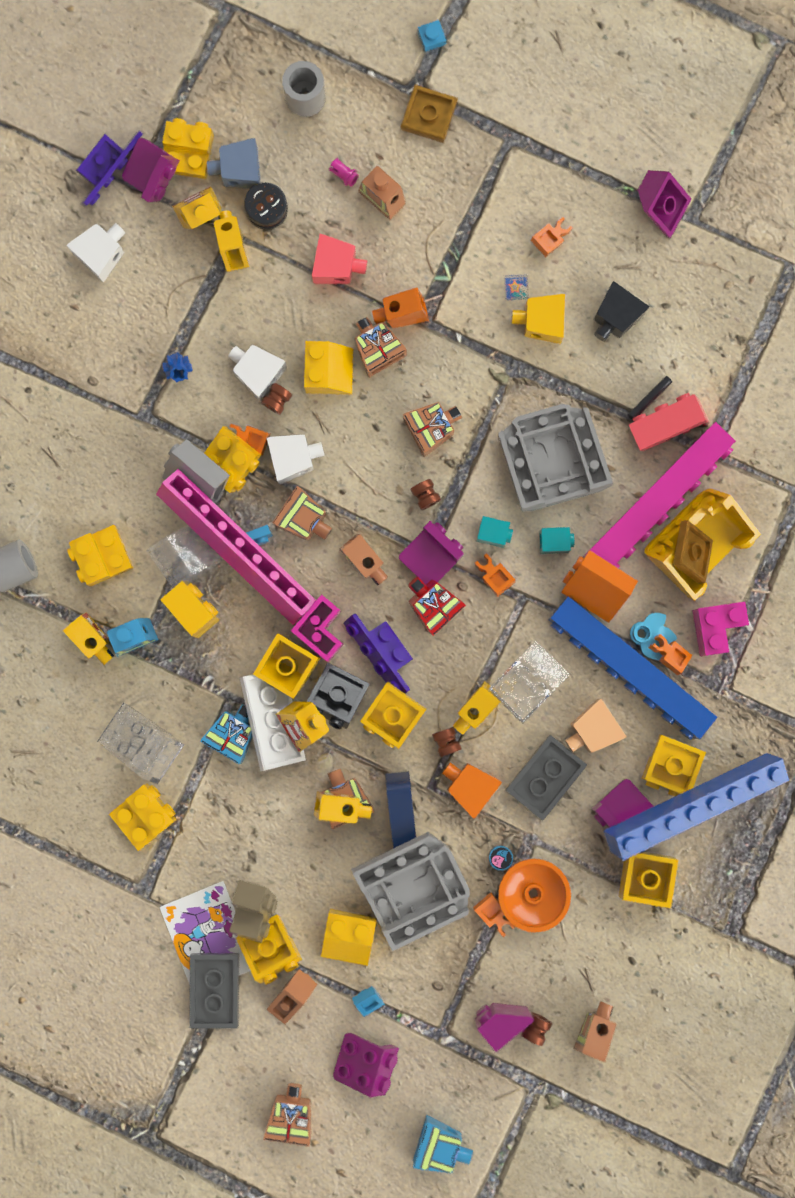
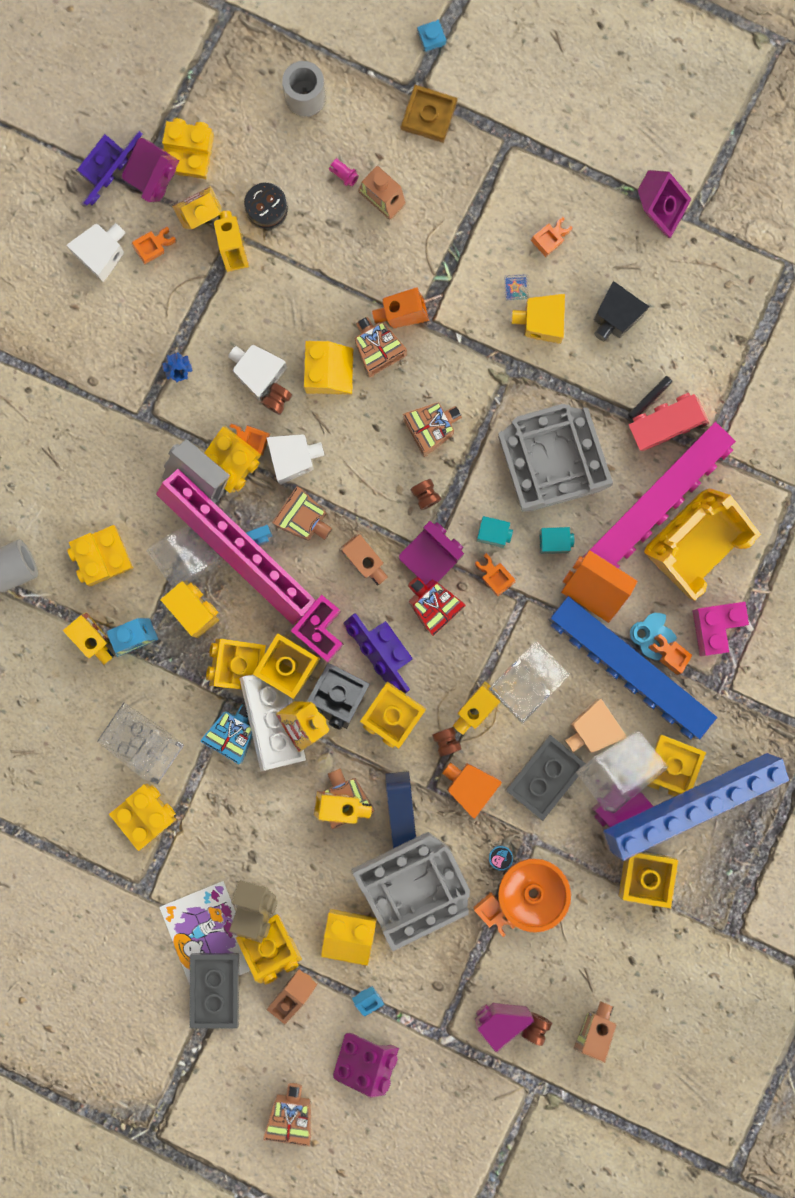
(151, 246): none -> orange plate
(232, 662): none -> yellow plate
(237, 164): sand blue torso -> none
(336, 262): coral torso -> none
(440, 1147): dark azure torso -> none
(622, 771): none -> clear slope
(693, 552): pearl gold tile -> none

